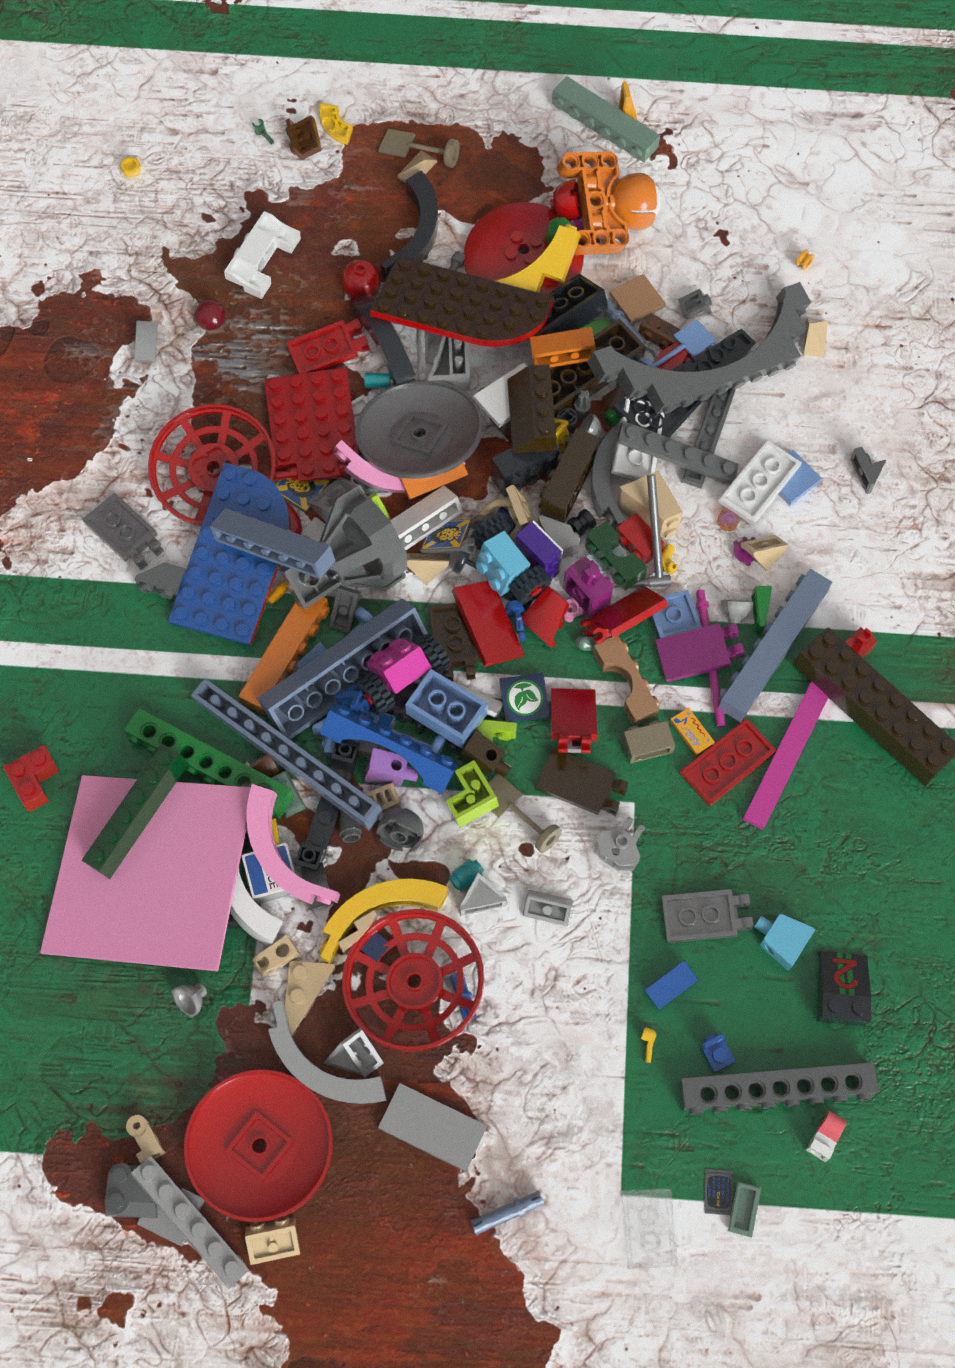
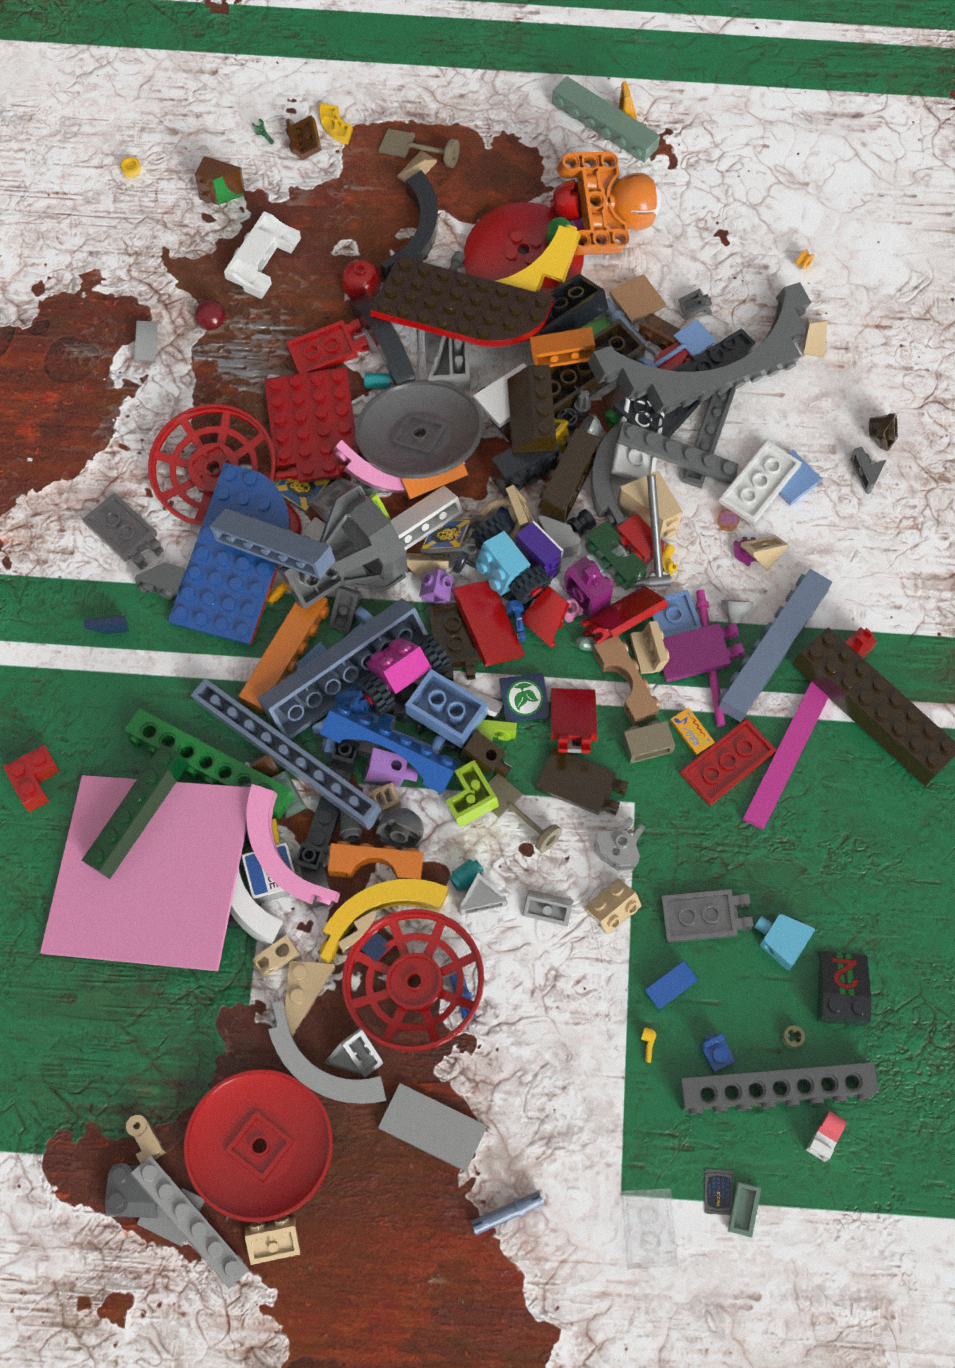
(107, 625): none -> dark blue tile
(189, 998): light grey piece -> none
(219, 181): none -> reddish brown slope
(348, 858): none -> orange arch
(436, 586): none -> medium lavender brick
(613, 905): none -> tan bracket
(649, 648): none -> tan bracket
(760, 599): green slope -> none
(792, 1045): none -> olive bush
(884, 429): none -> dark brown piece

